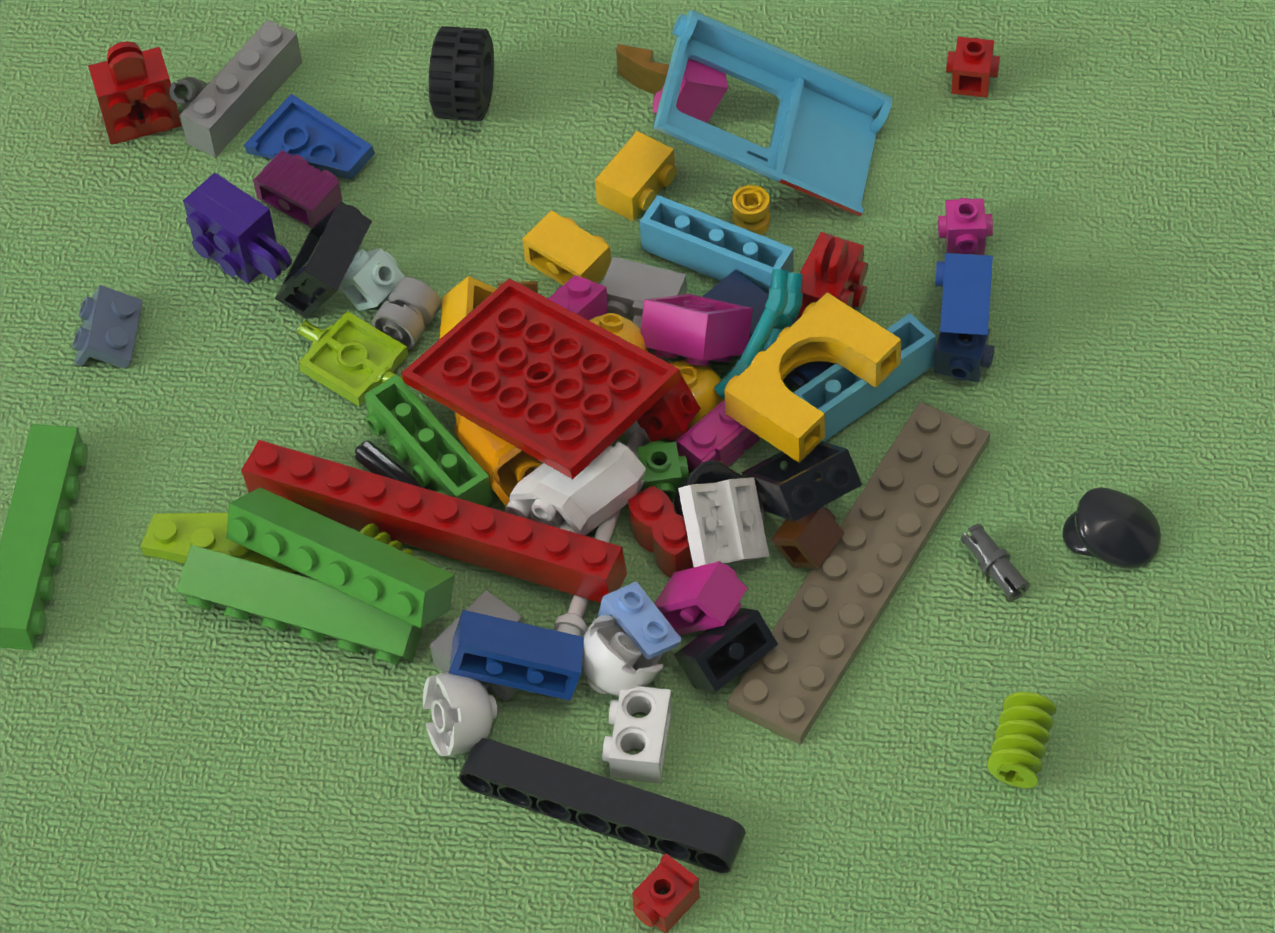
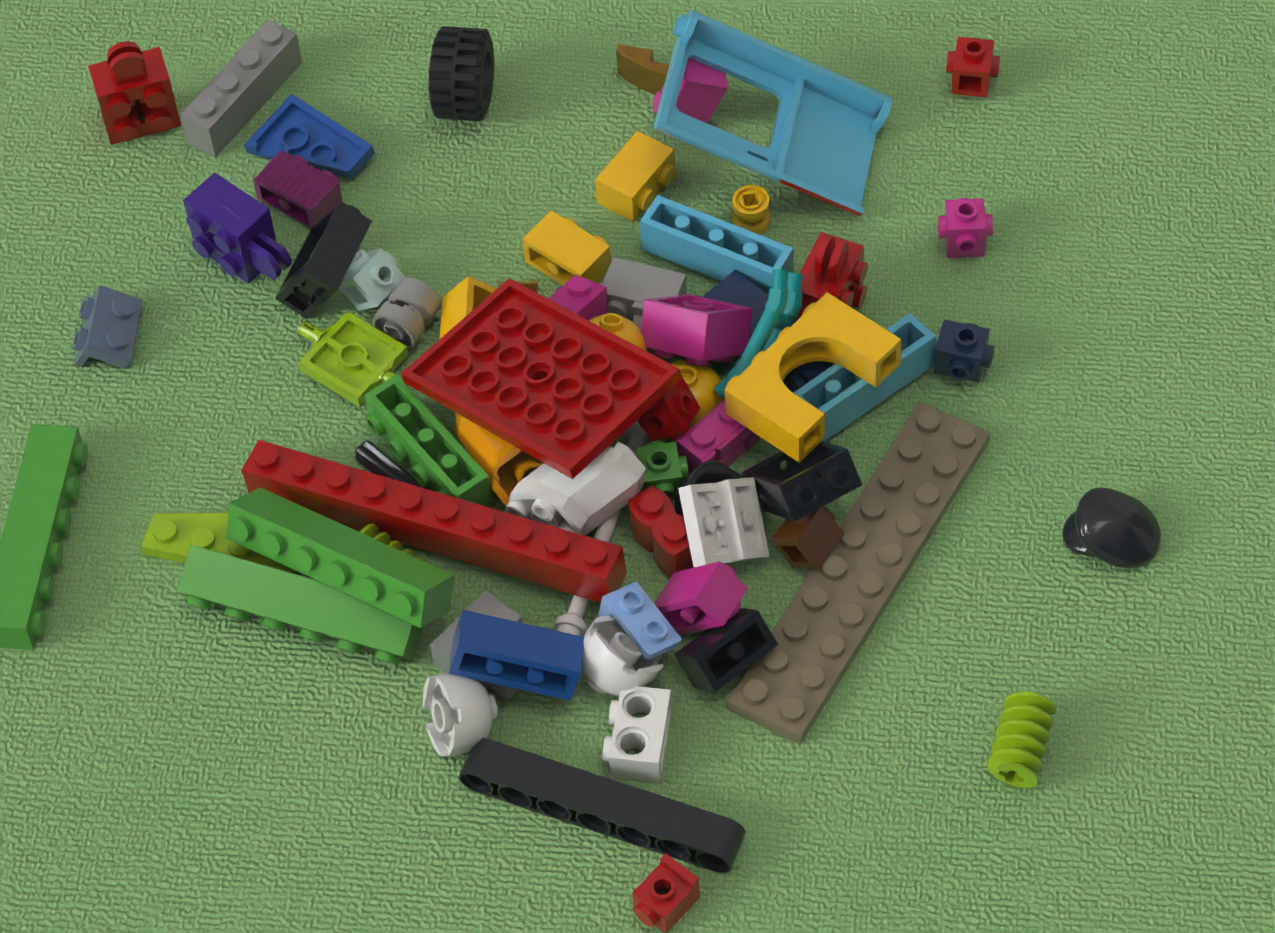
(186, 90): dark grey pin -> none
(965, 292): blue wedge -> none
(995, 562): dark grey pin -> none

